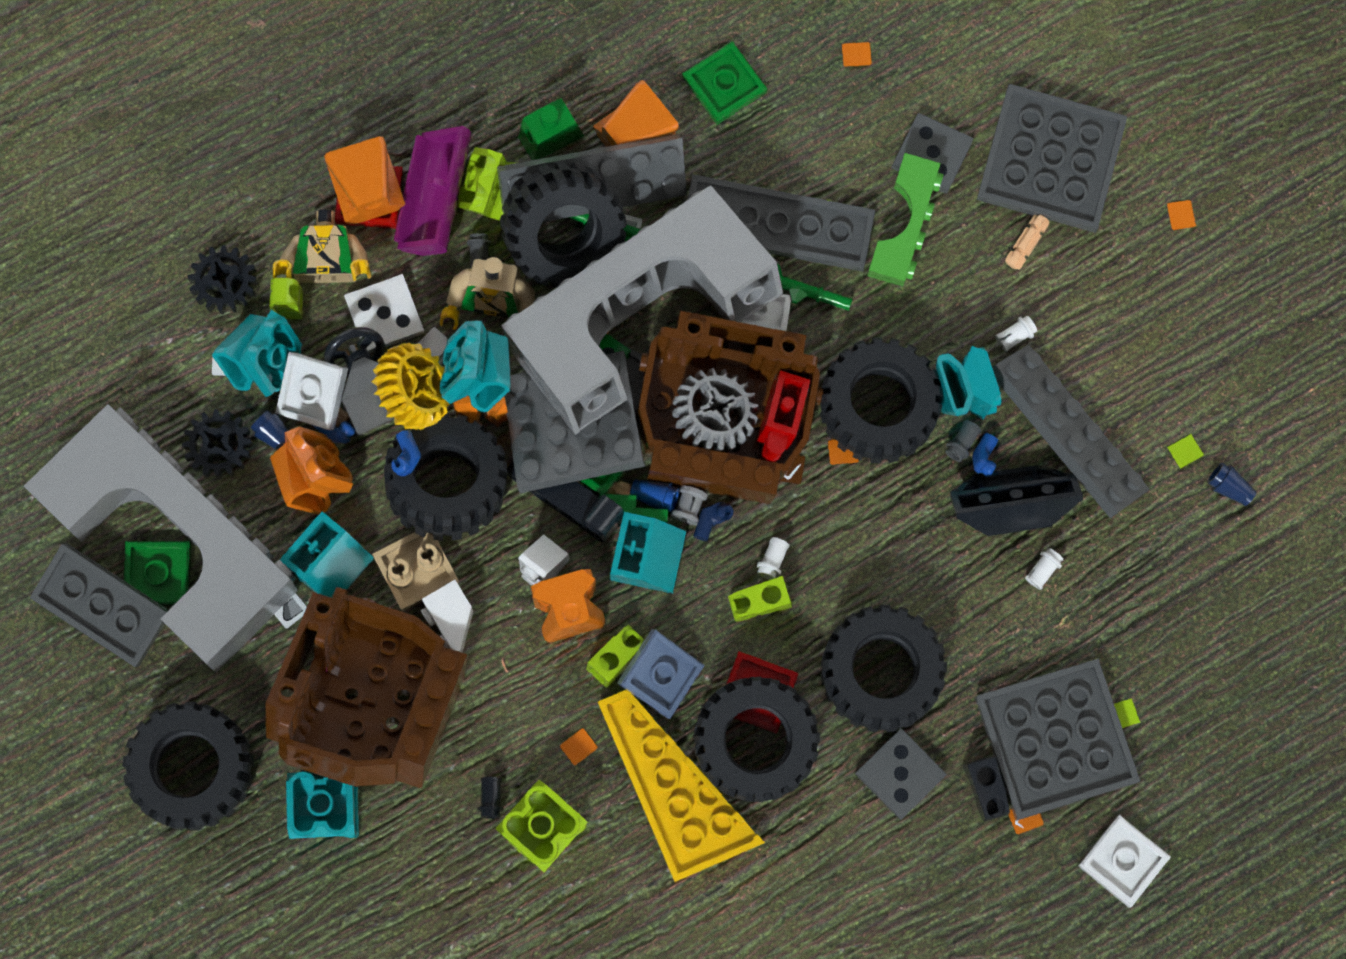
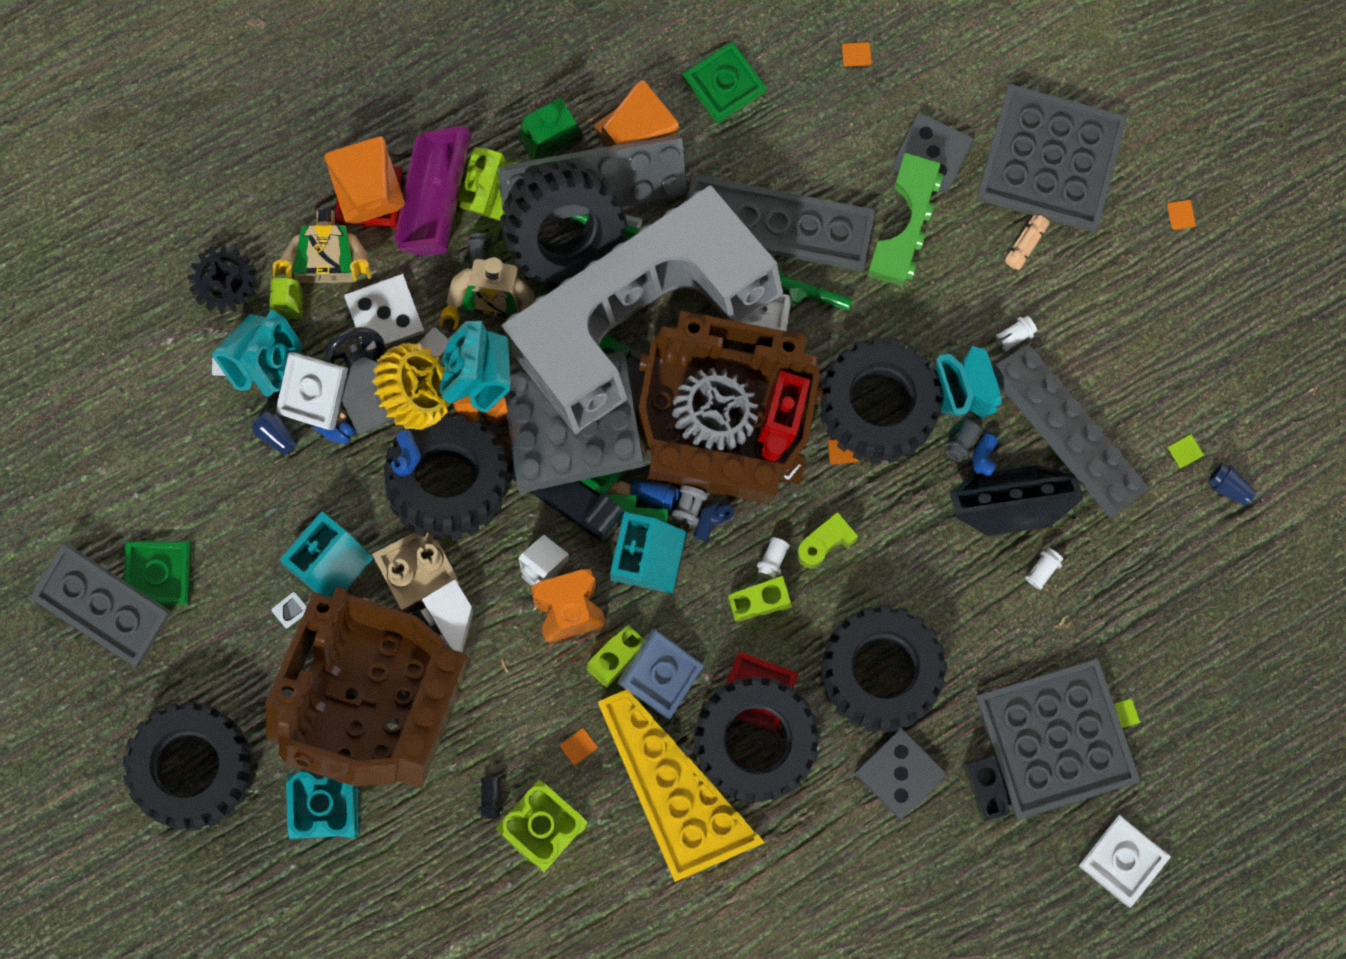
(117, 465): light grey arch -> none
(208, 452): black gear -> none
(309, 470): orange piece -> none
(823, 540): none -> lime leg
(1025, 824): orange sticker -> none

